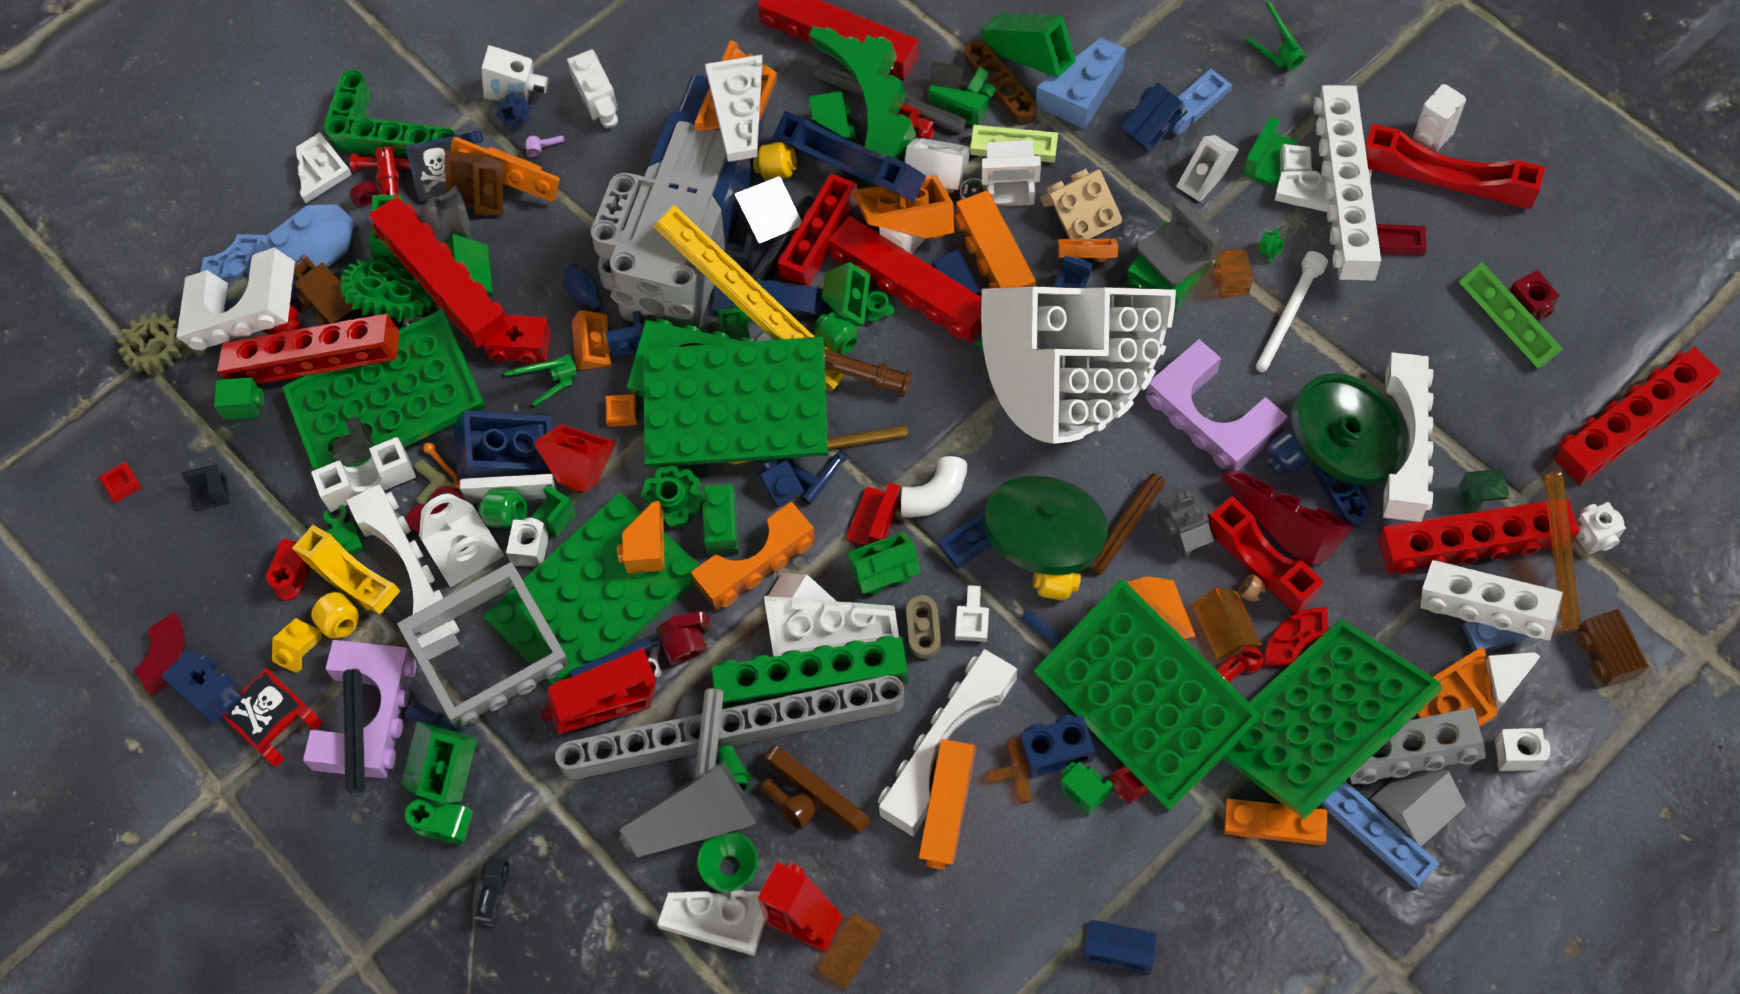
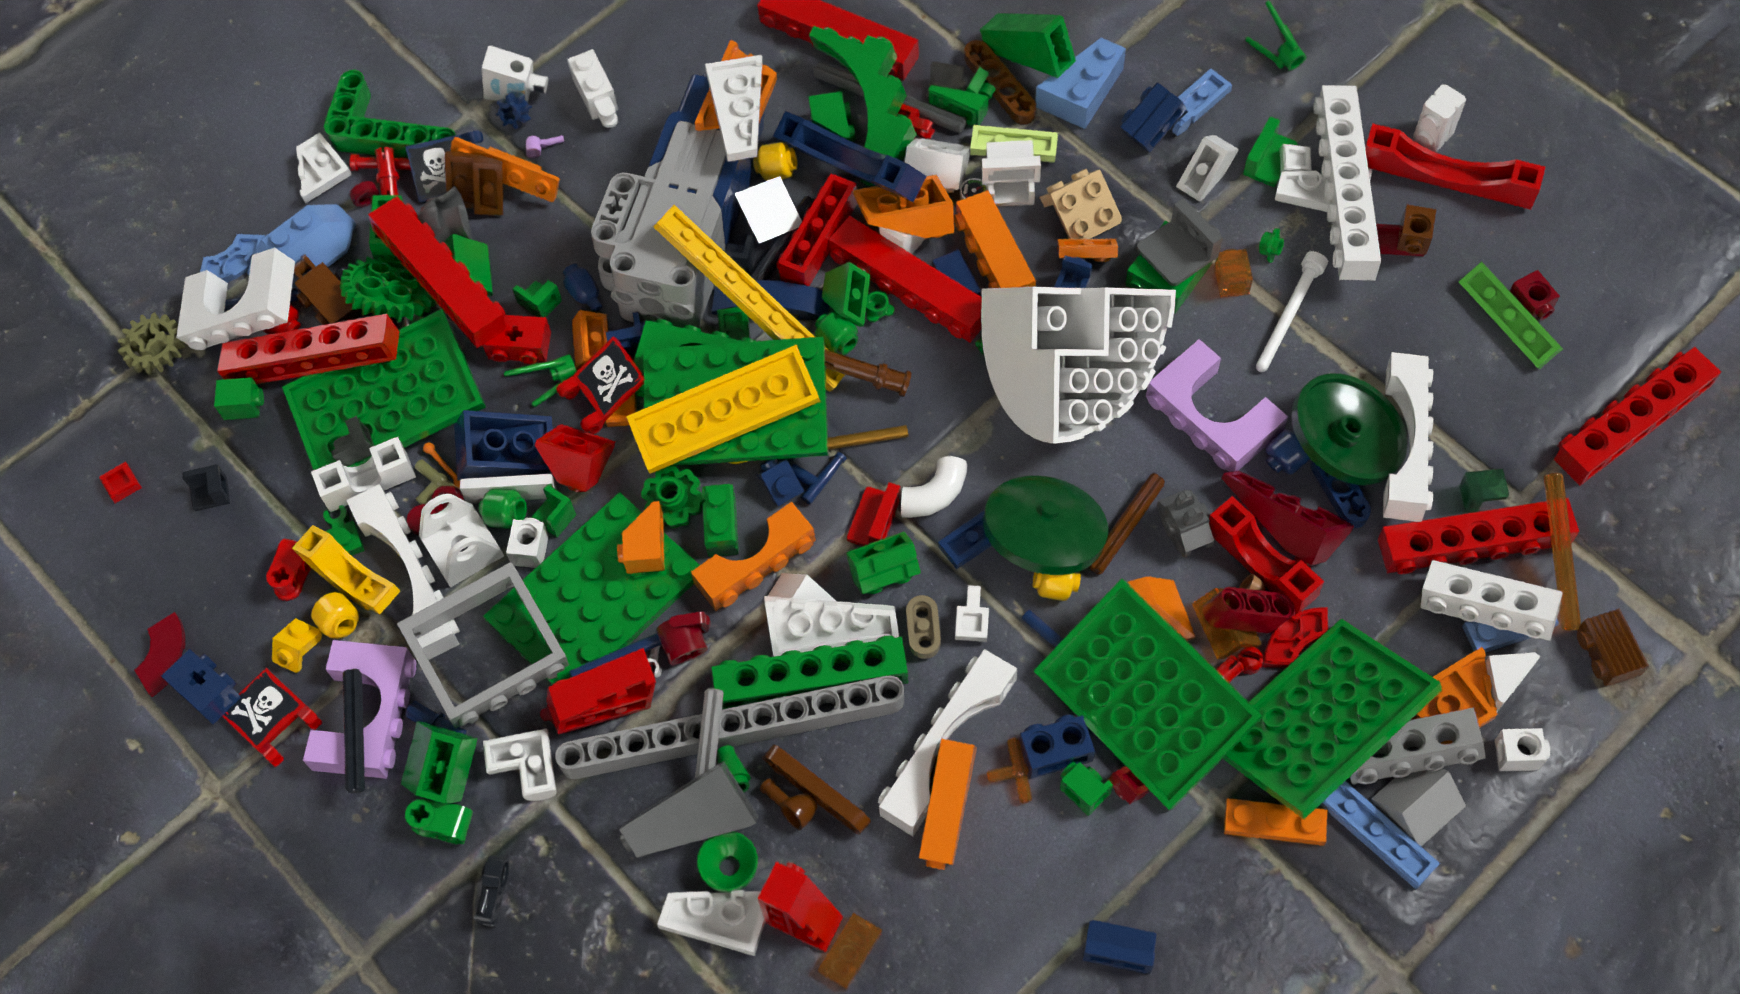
(528, 753): none -> white brick
(538, 298): none -> green panel
(606, 381): none -> flag
(723, 409): none -> yellow plate
(1248, 610): none -> dark red beam
(1419, 220): none -> reddish brown brick
(1599, 527): white brick -> none

